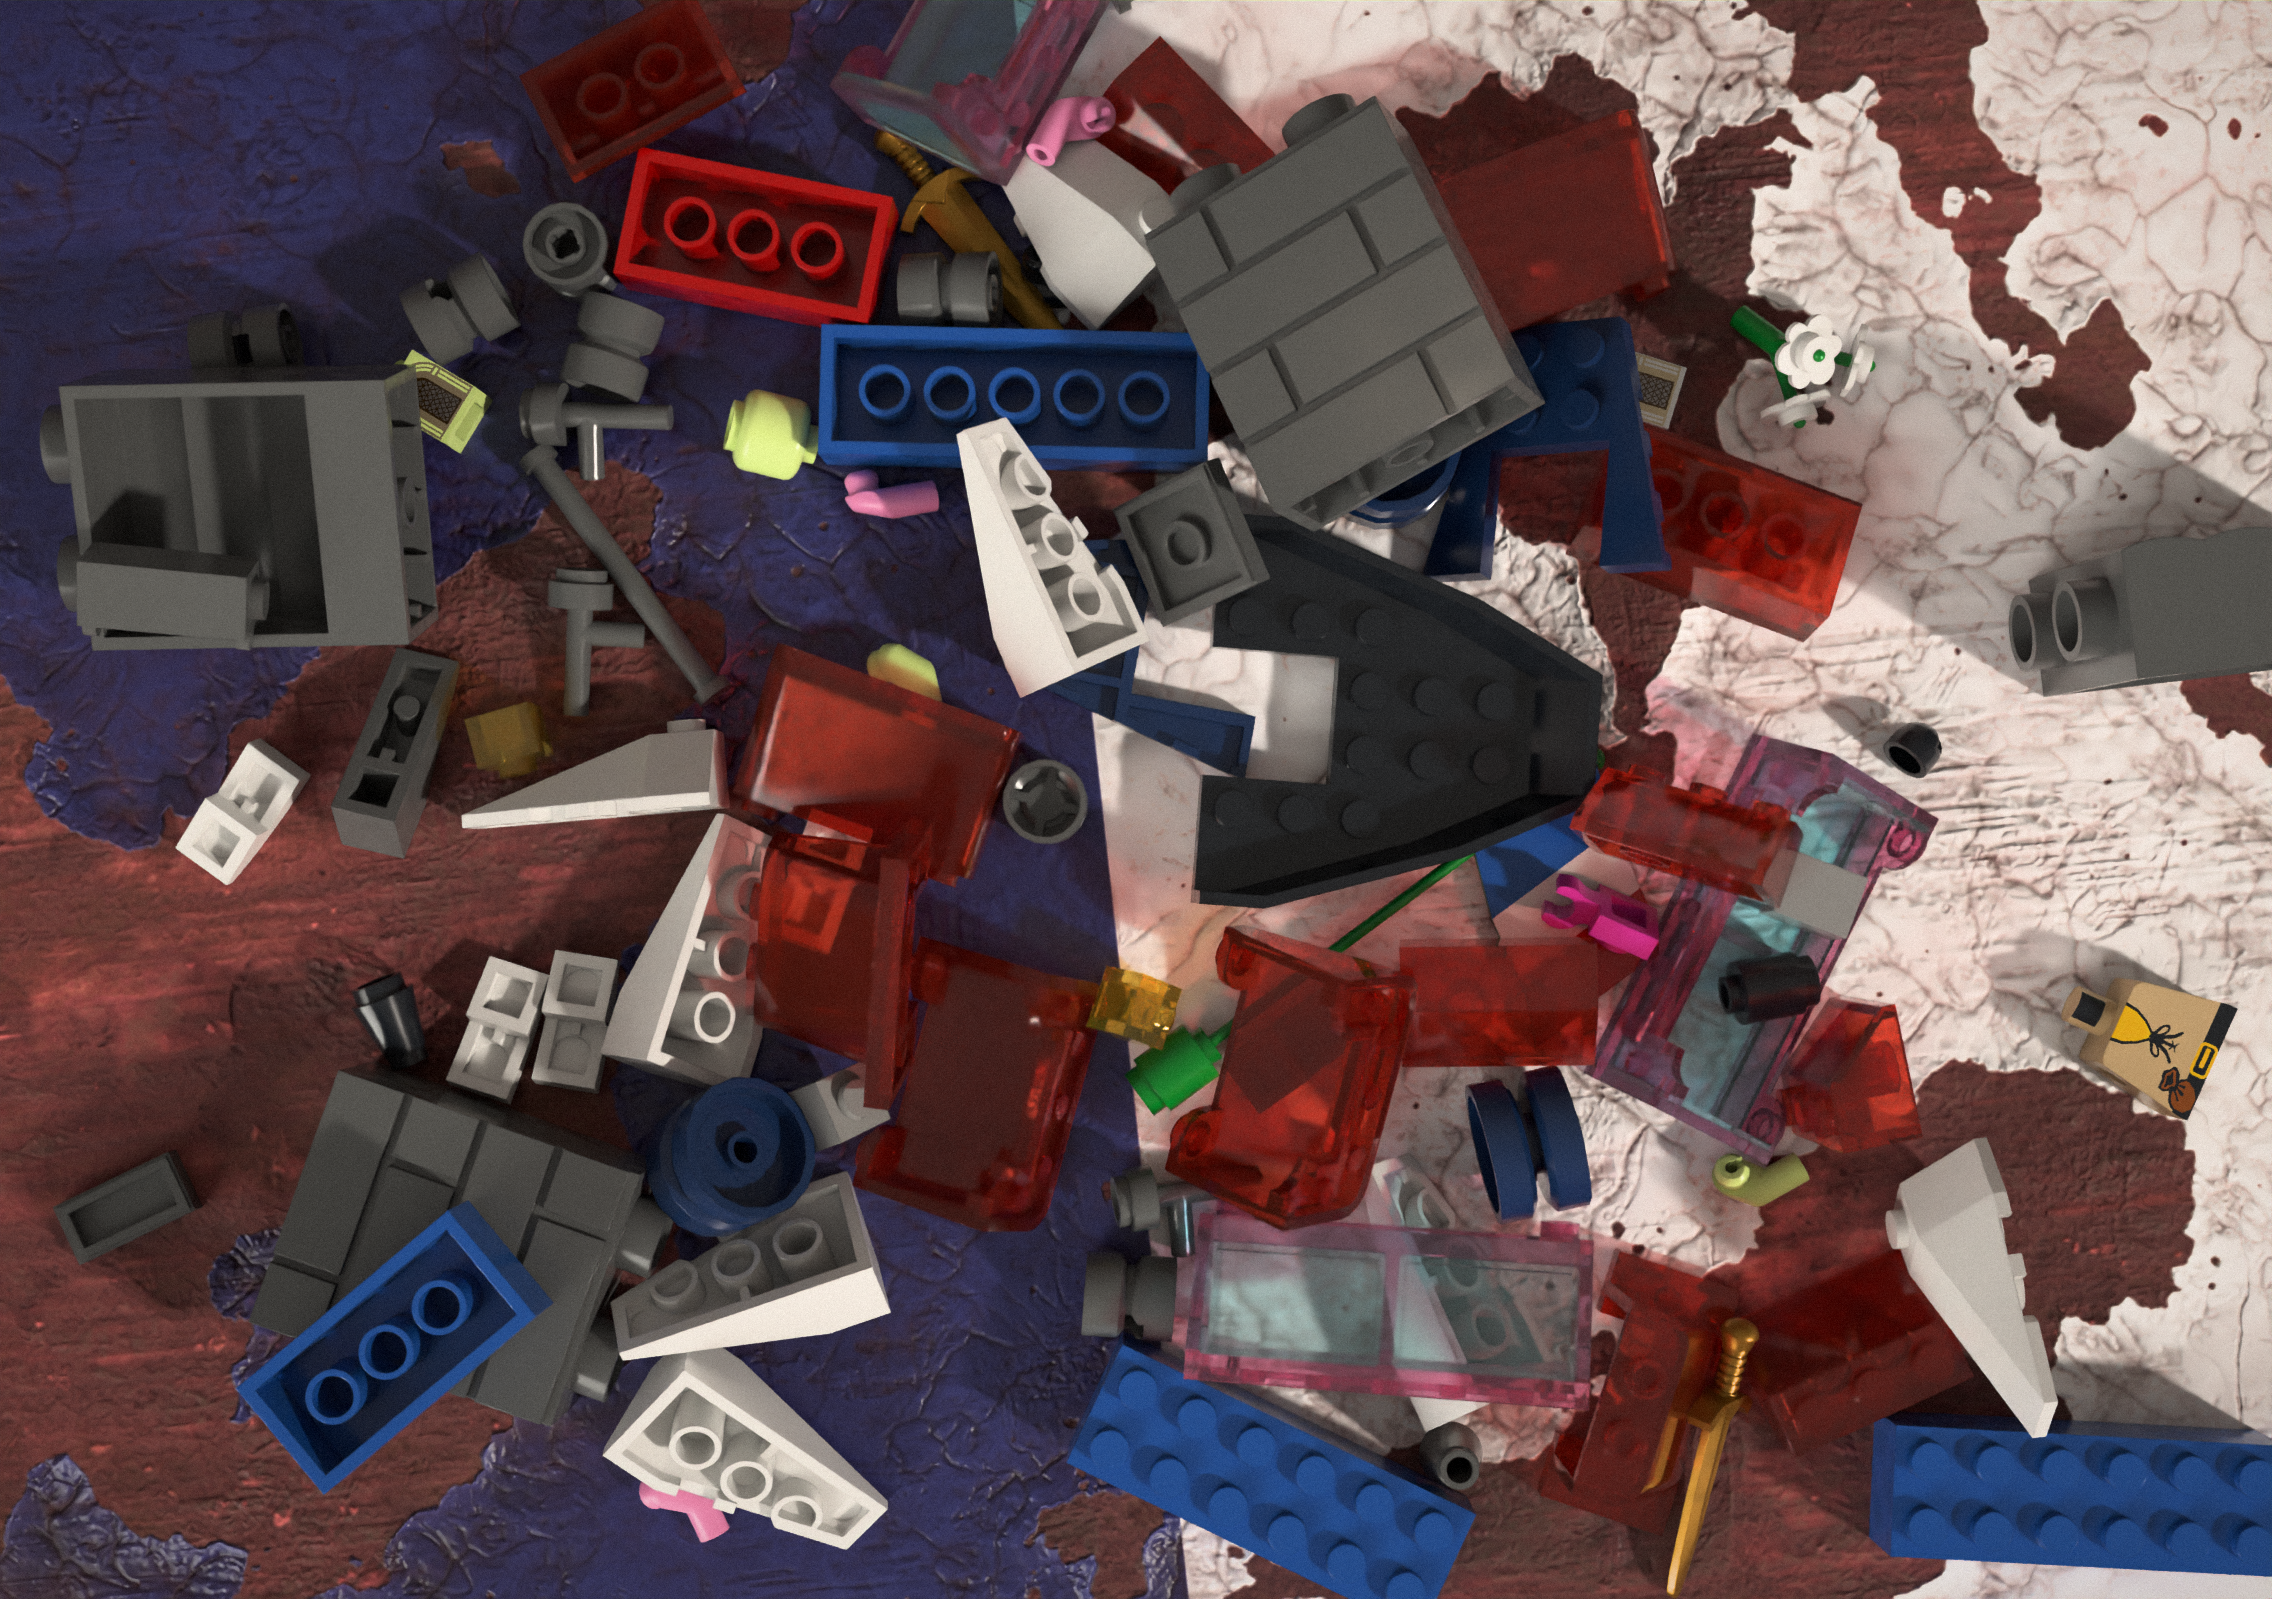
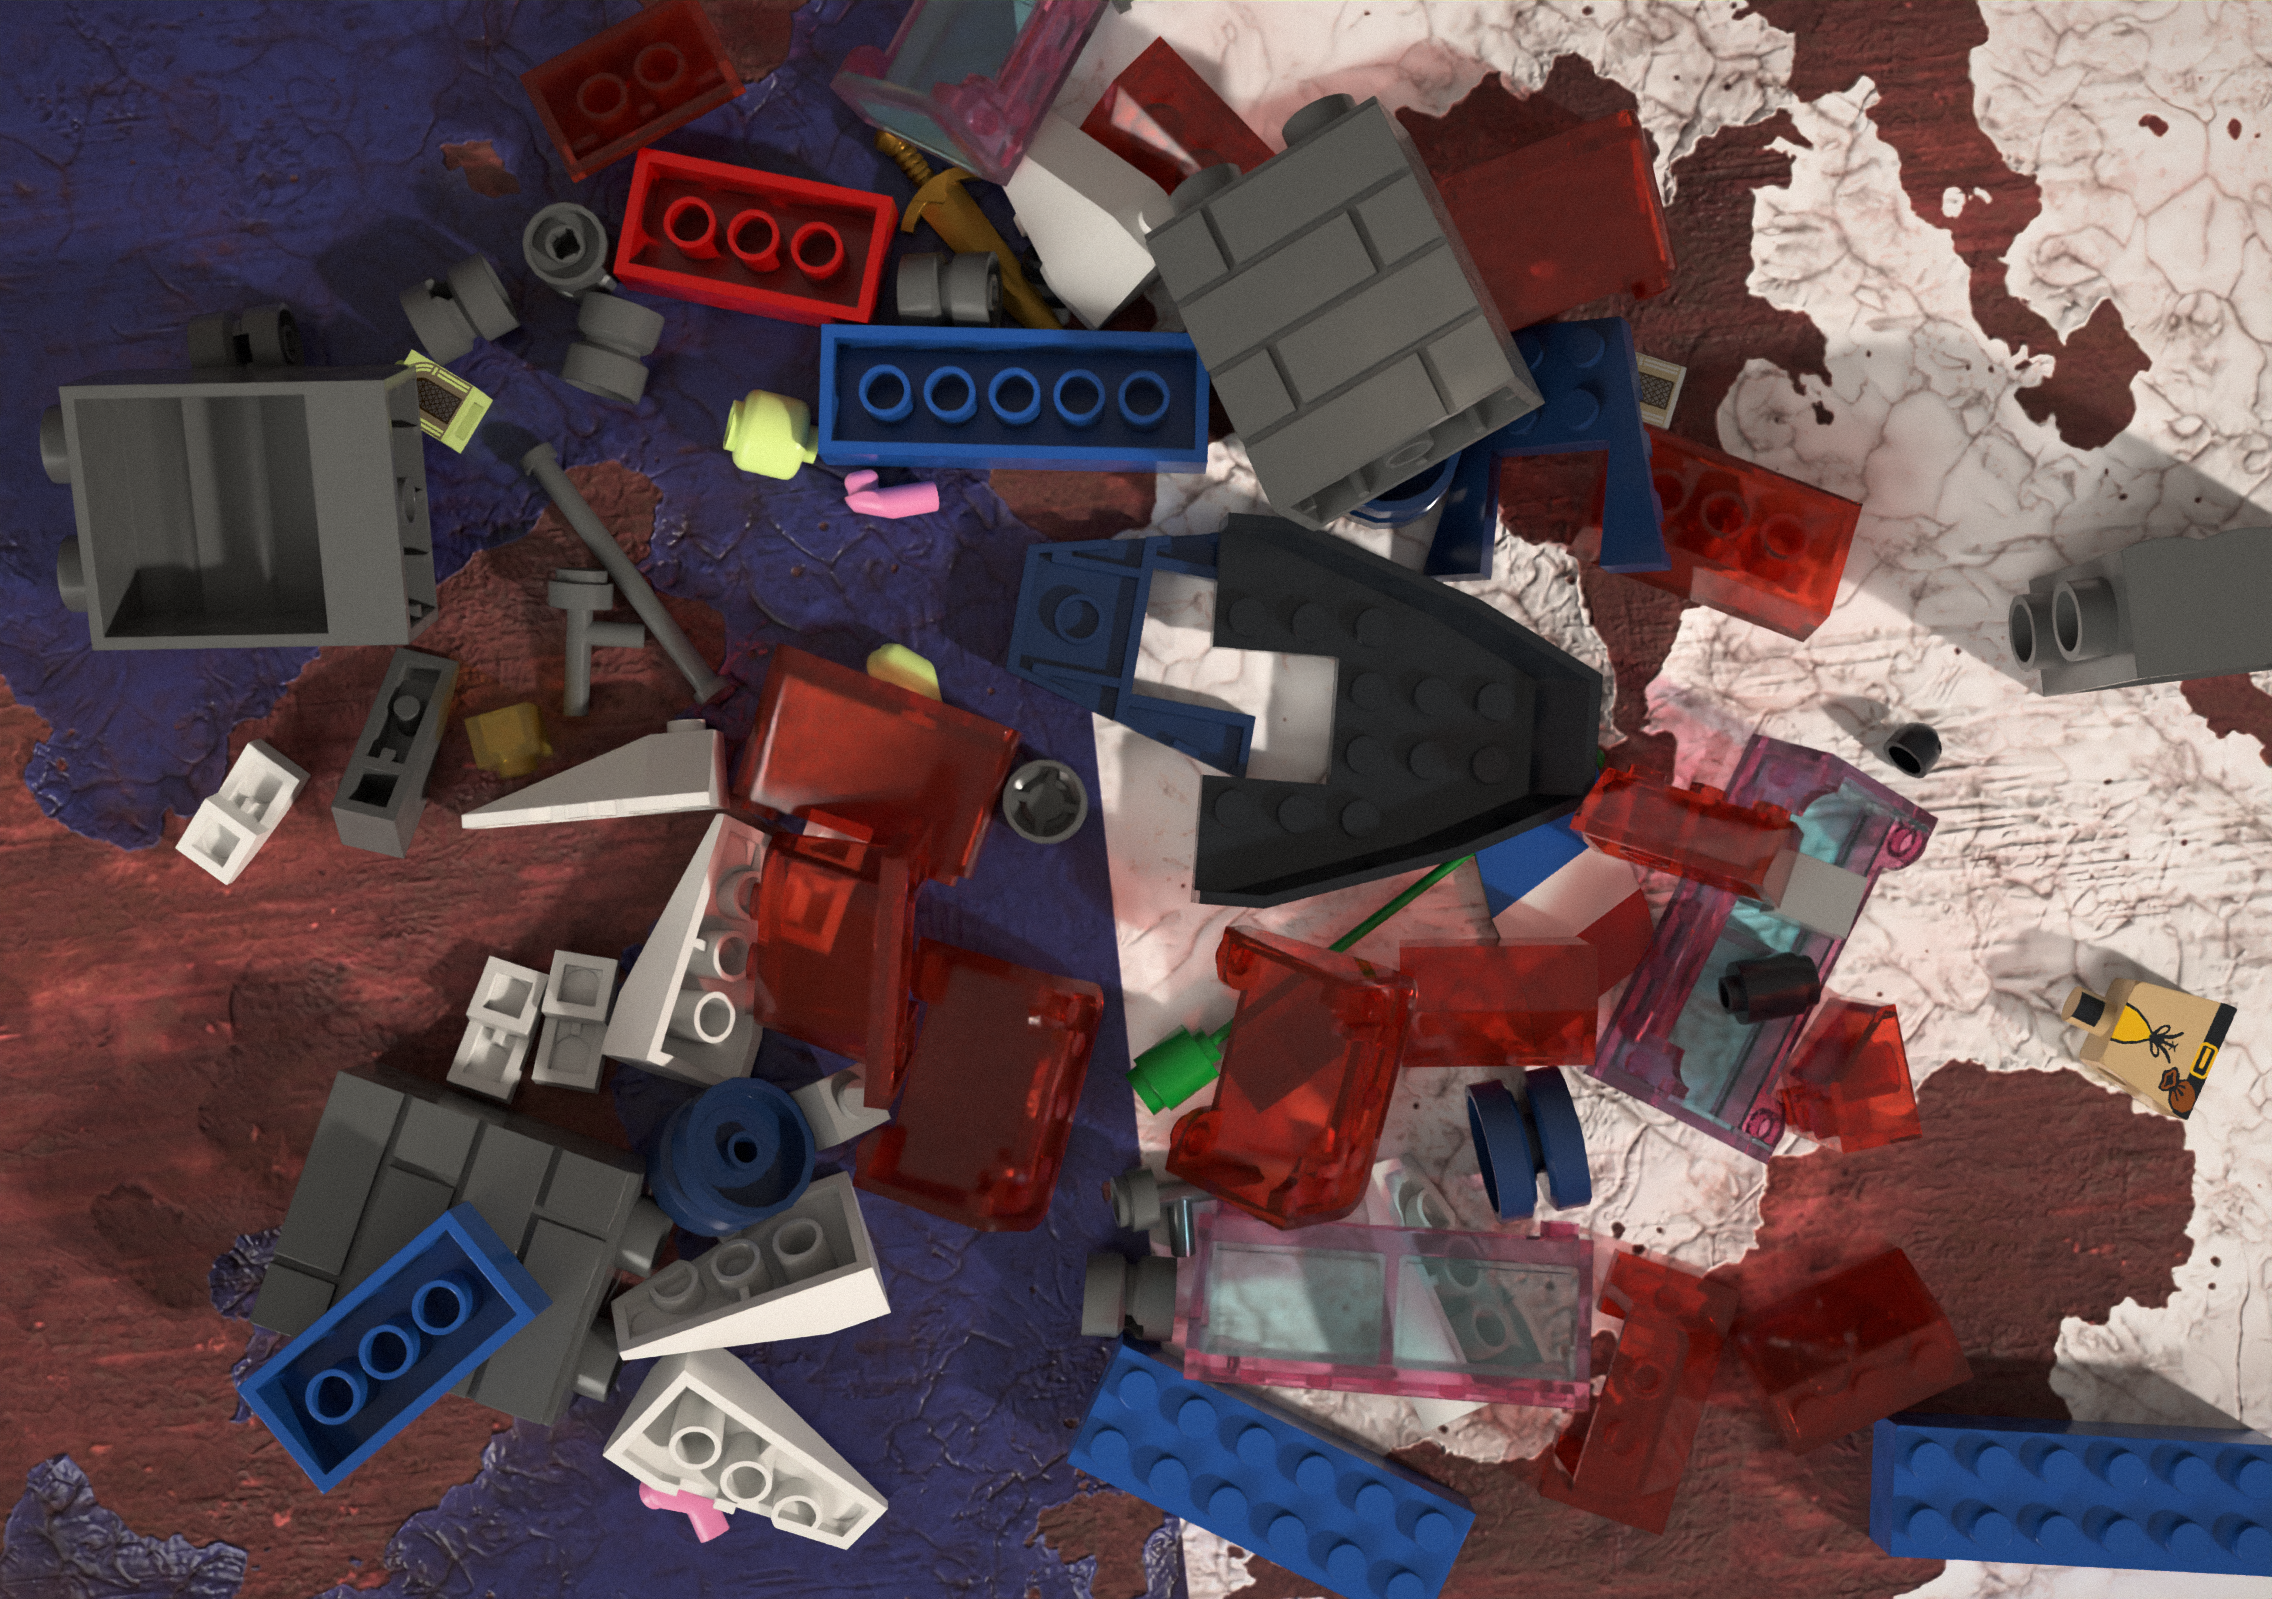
(127, 1207): dark grey tile -> none
(170, 592): dark grey brick -> none
(392, 1019): black cone -> none
(550, 414): dark grey piece -> none
(1042, 585): white wedge -> none
(1070, 121): bright pink arm -> none
(1134, 1007): clear yellow plate -> none
(1191, 542): dark grey tile -> none
(1443, 1445): dark grey cone -> none
(1611, 917): dark pink plate -> none
(1713, 1415): pearl gold sword -> none
(1757, 1184): yellowish green arm -> none
(1805, 356): white plant -> none
(1959, 1258): white wedge -> none

